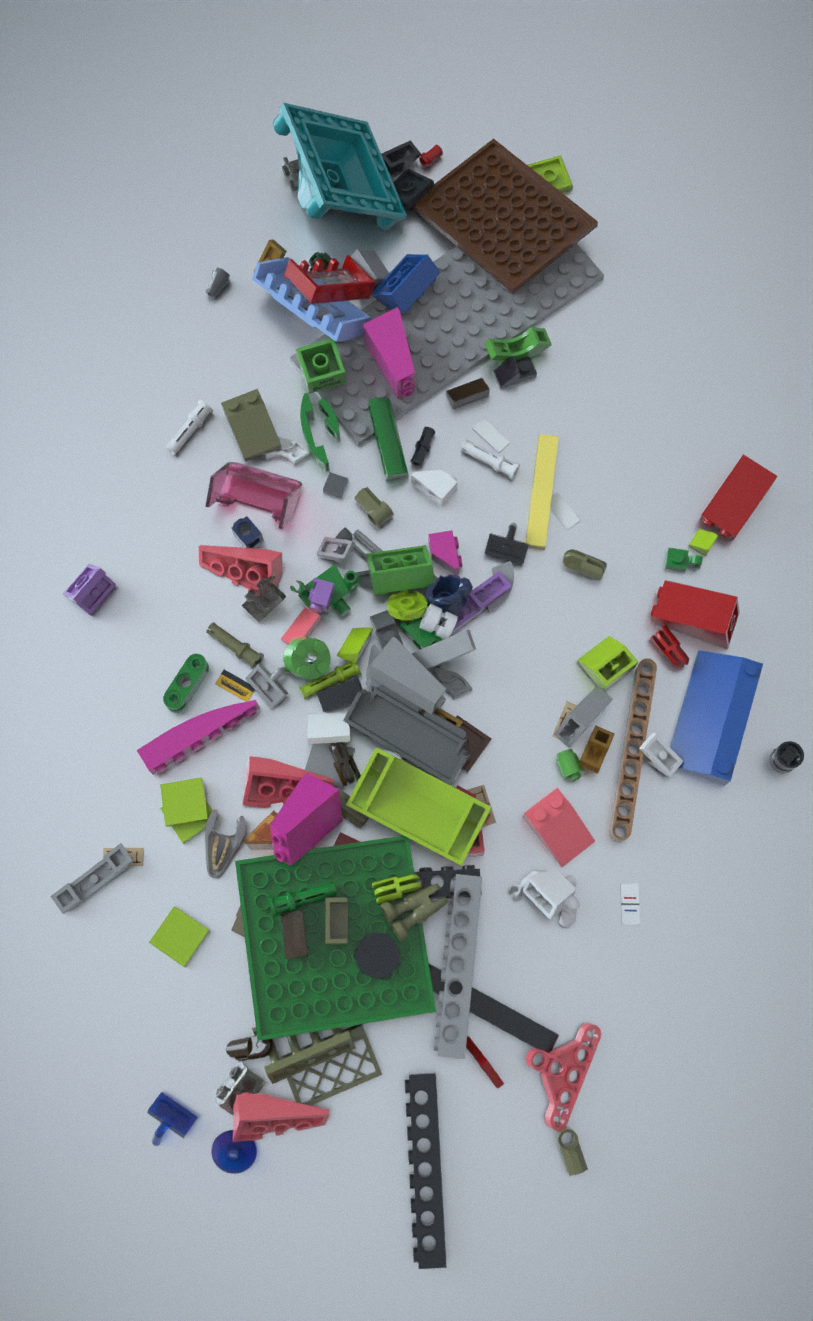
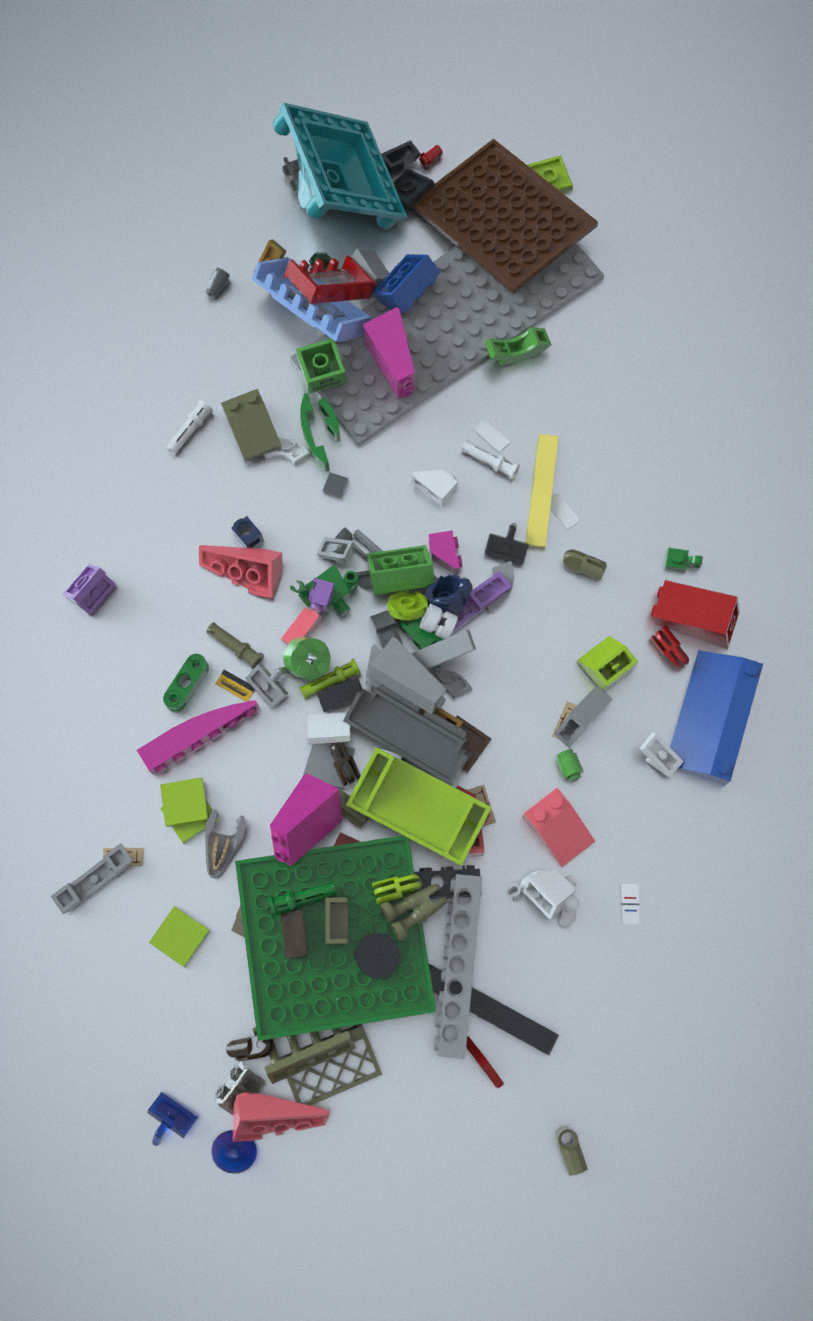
(256, 489): clear pink windscreen -> none
(261, 836): clear orange slope -> none
(263, 599): clear smoke bracket -> none
(272, 781): coral wedge -> none
(355, 644): lime slope -> none
(376, 510): olive piece -> none
(387, 438): green brick -> none
(422, 446): black pin -> none
(435, 1256): black brick -> none
(468, 392): dark brown slope -> none
(514, 371): black slope -> none
(559, 1082): coral beam -> none
(596, 749): pearl gold brick -> none
(627, 757): medium nougat beam -> none
(703, 541): lime slope -> none
(738, 497): red slope -> none
(786, 757): black wheel -> none

